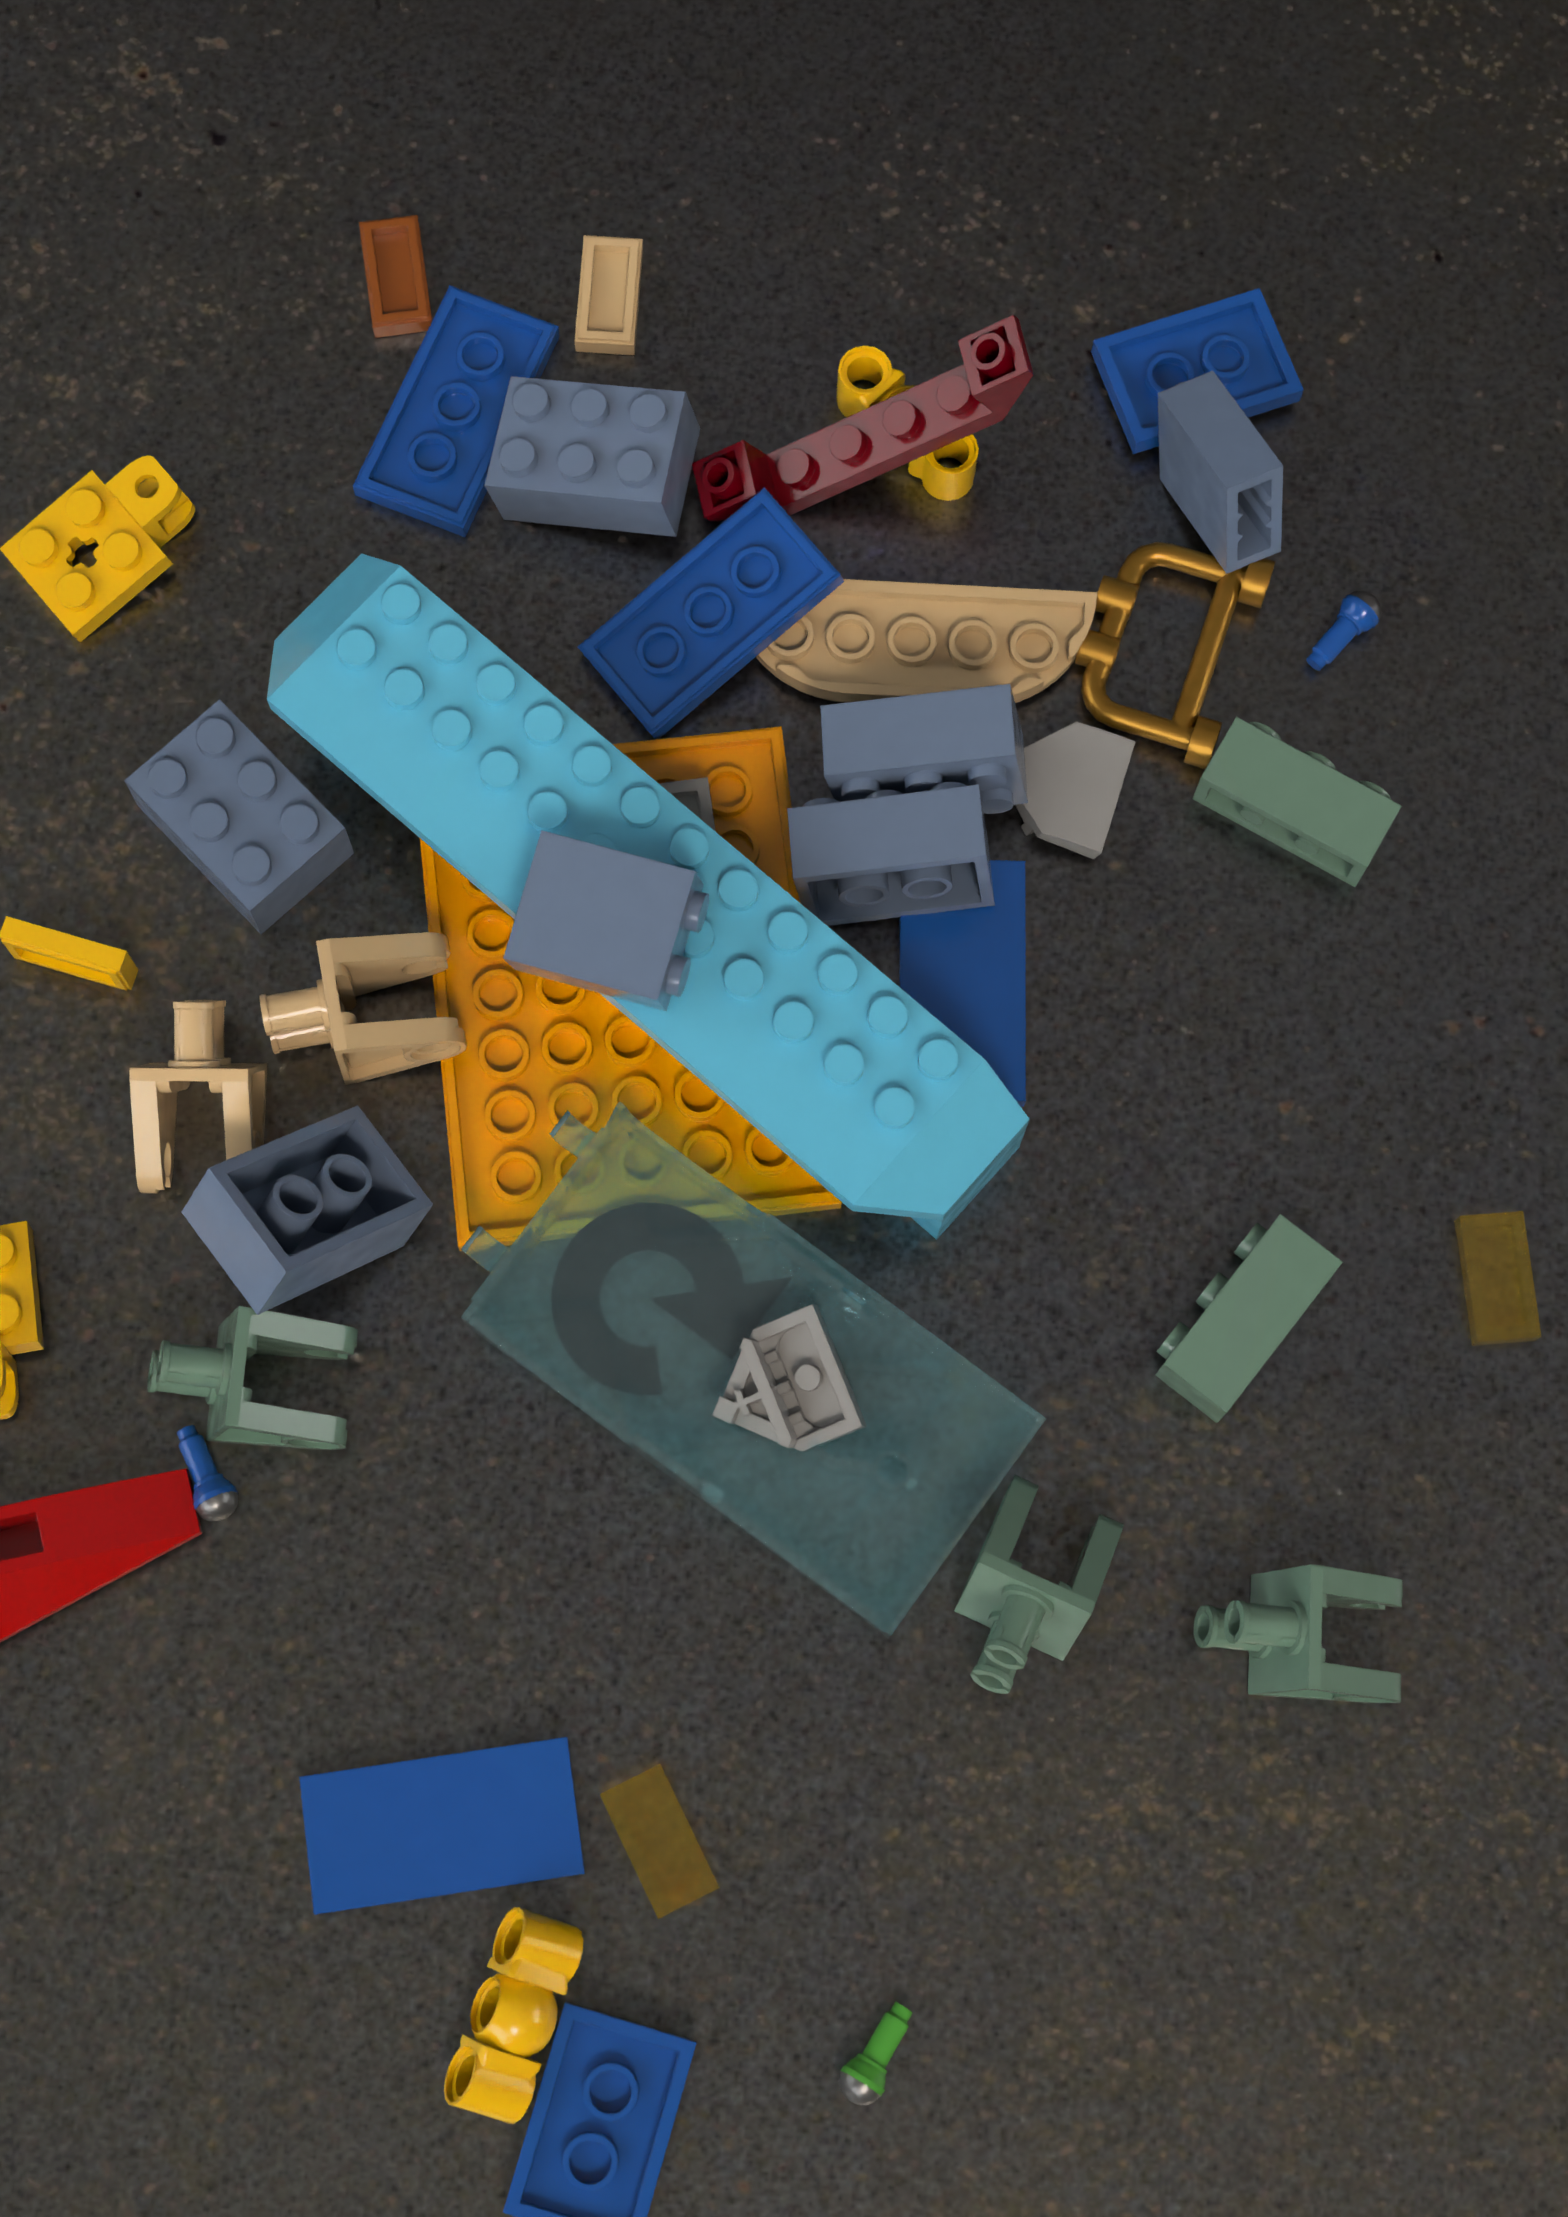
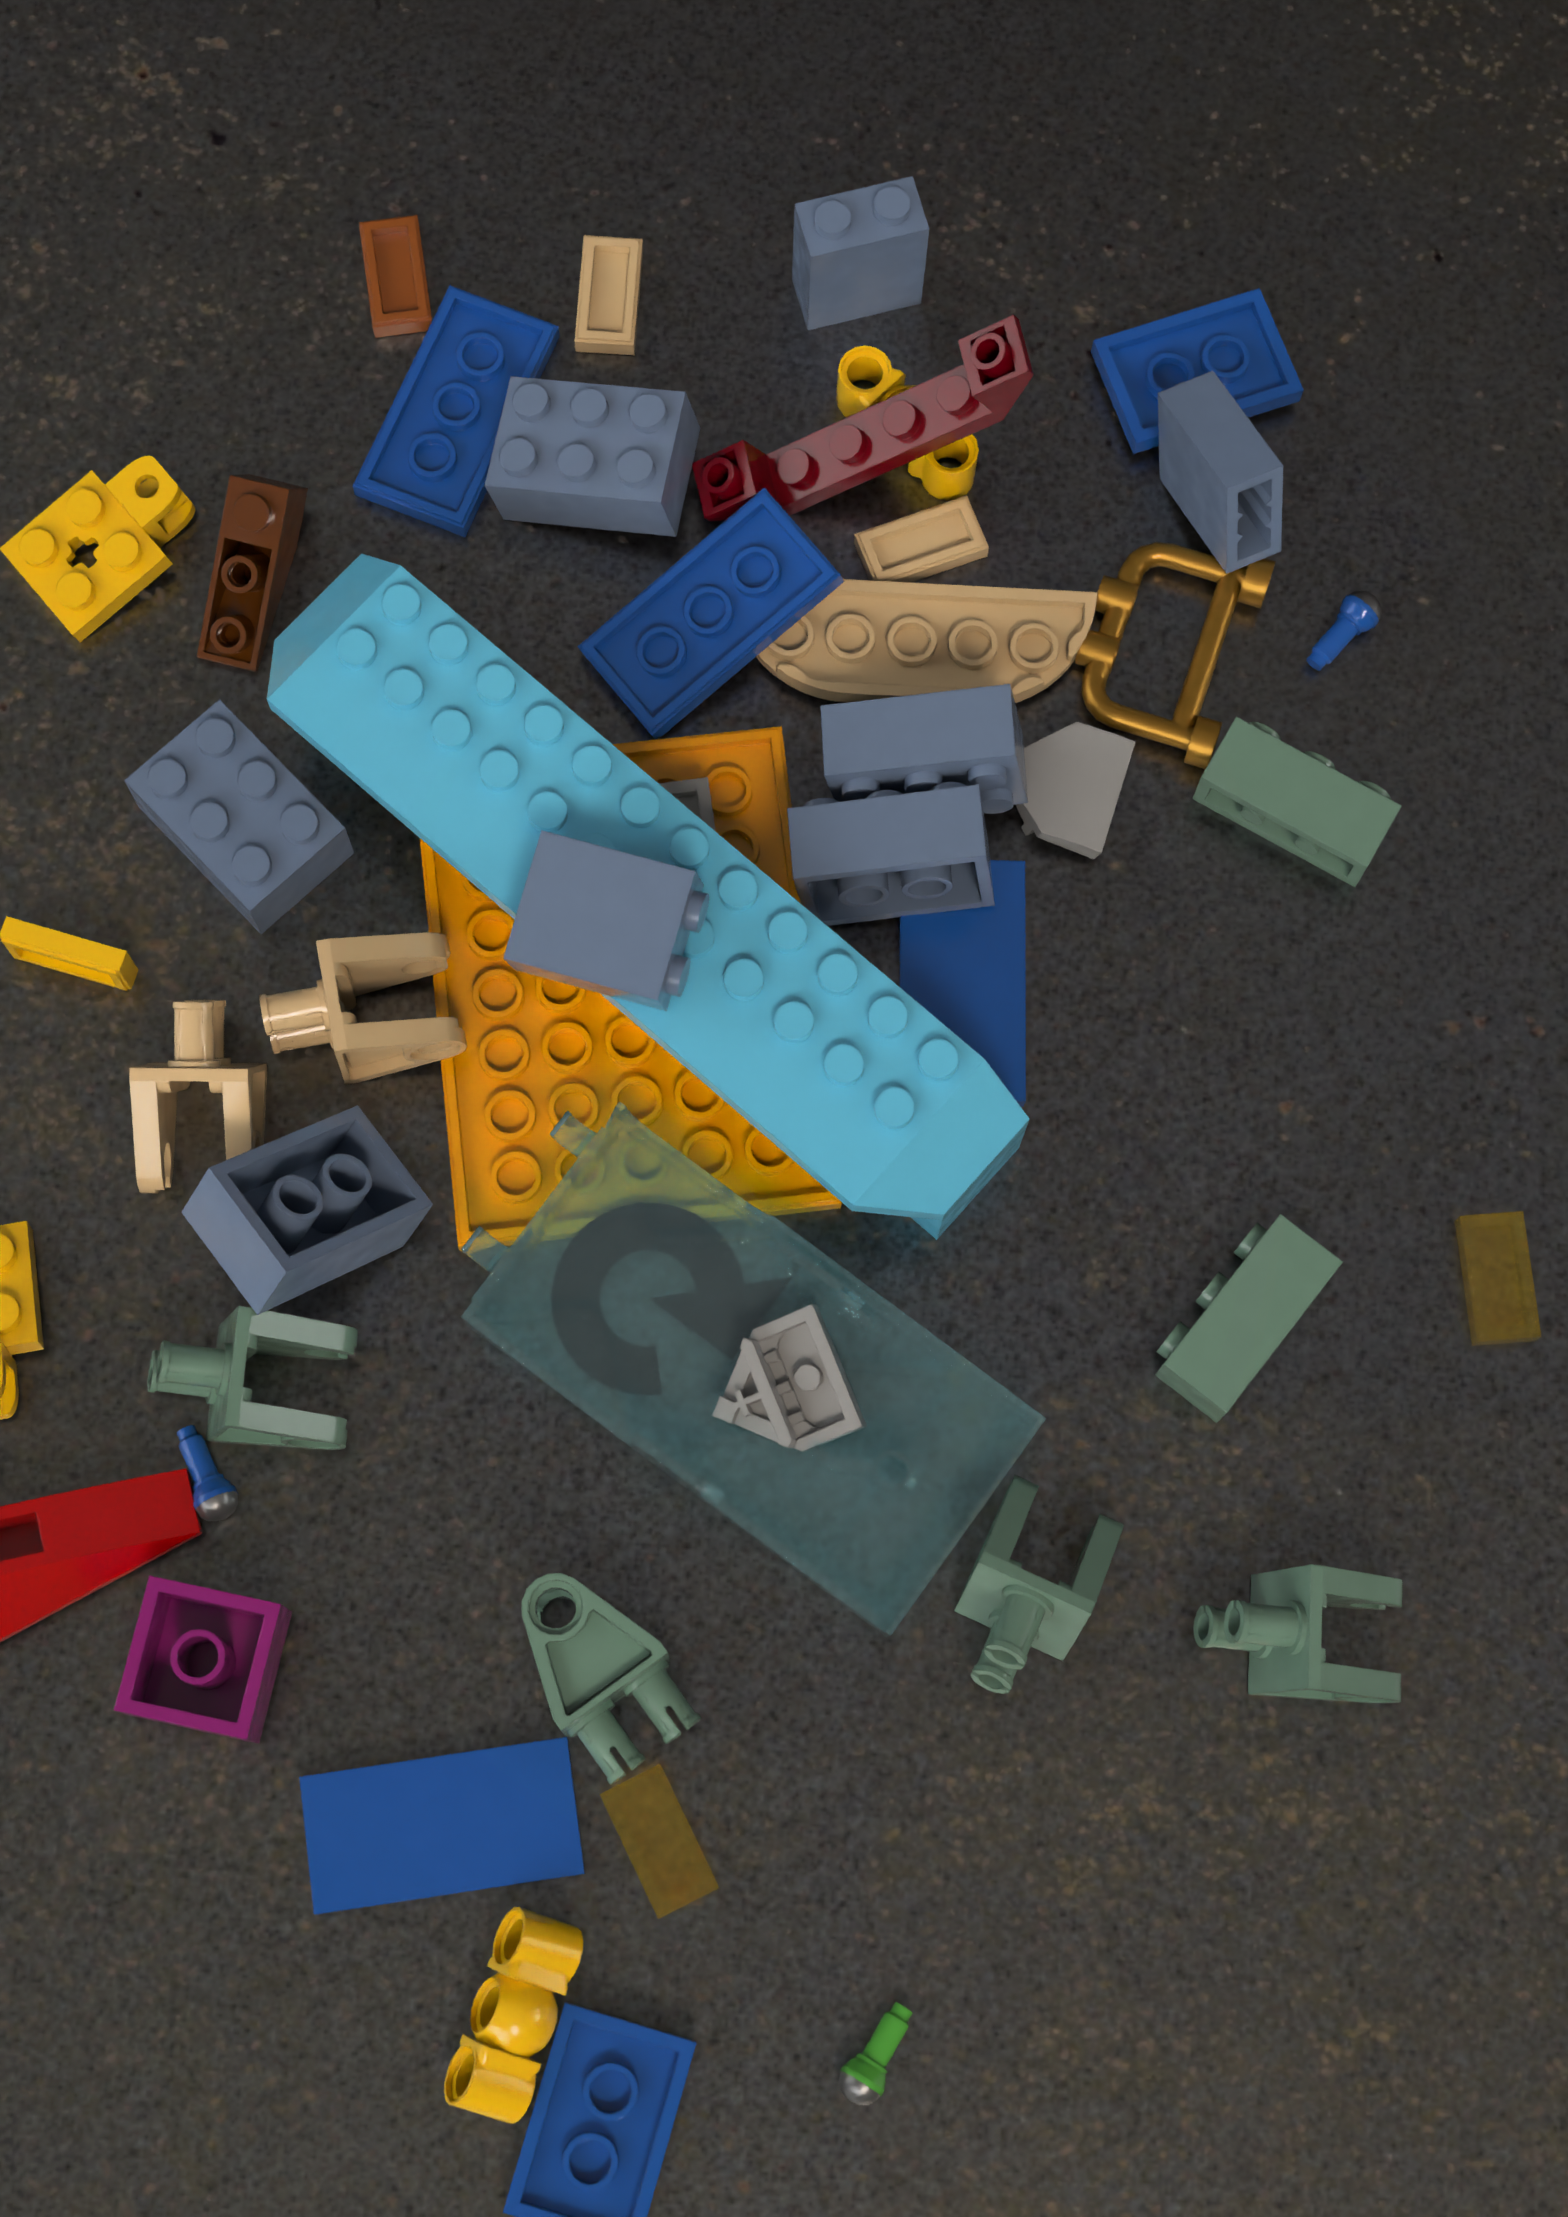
(203, 1659): none -> magenta brick
(250, 568): none -> reddish brown slope
(594, 1666): none -> sand green piece
(859, 252): none -> sand blue brick
(922, 543): none -> tan tile

